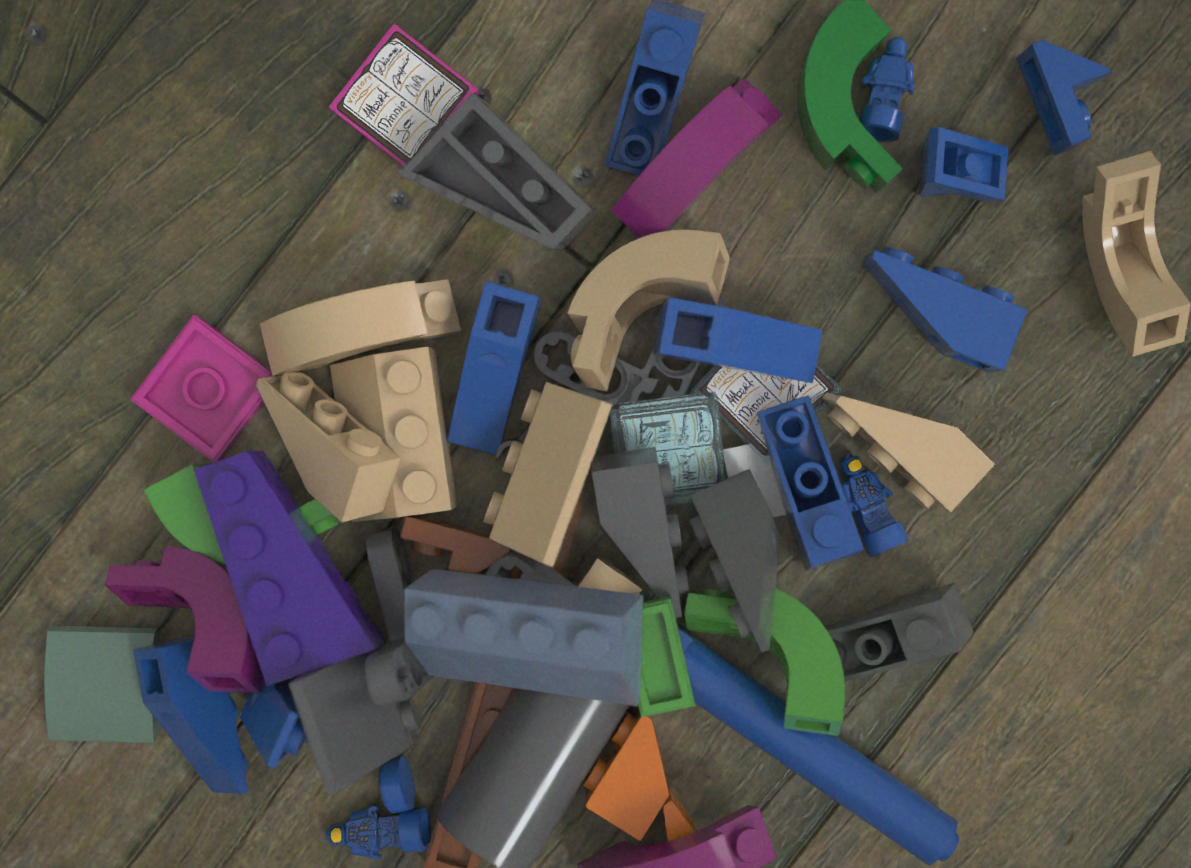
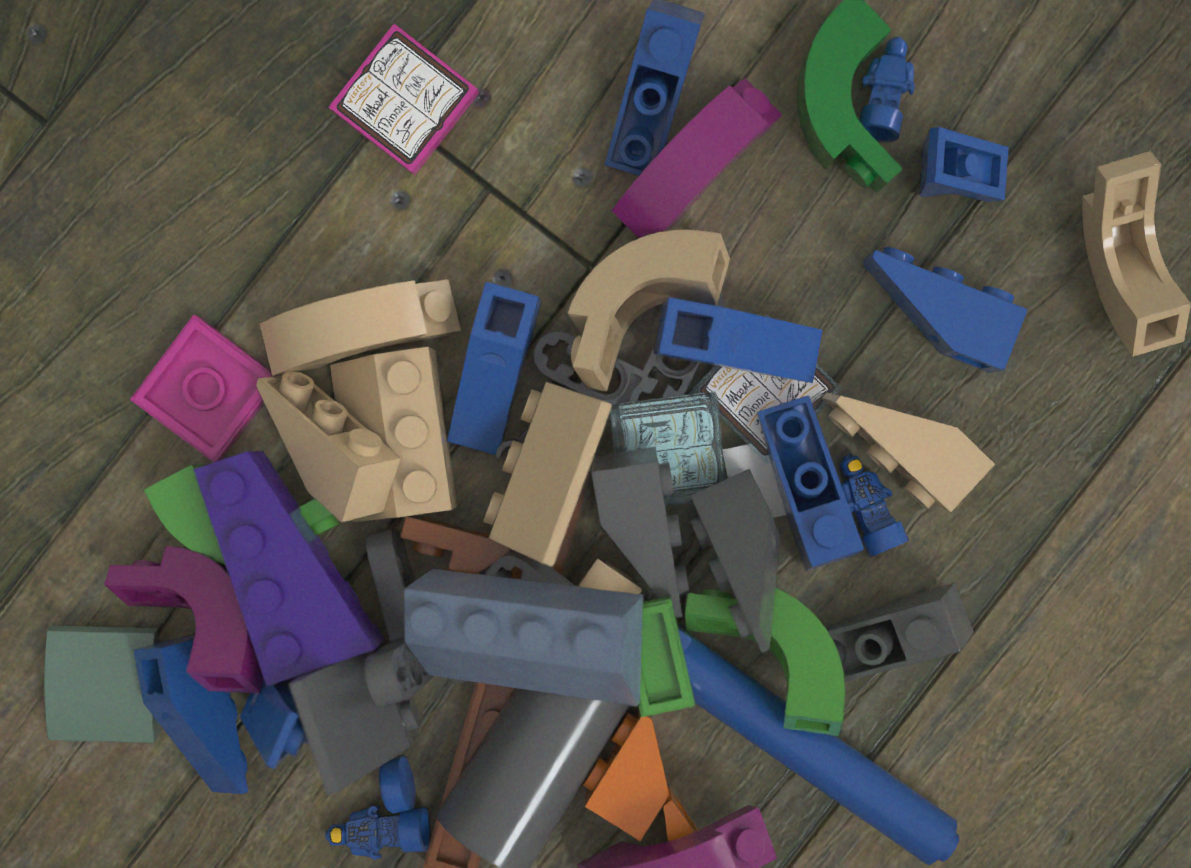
(497, 173): dark grey wedge -> none
(1052, 81): blue slope -> none

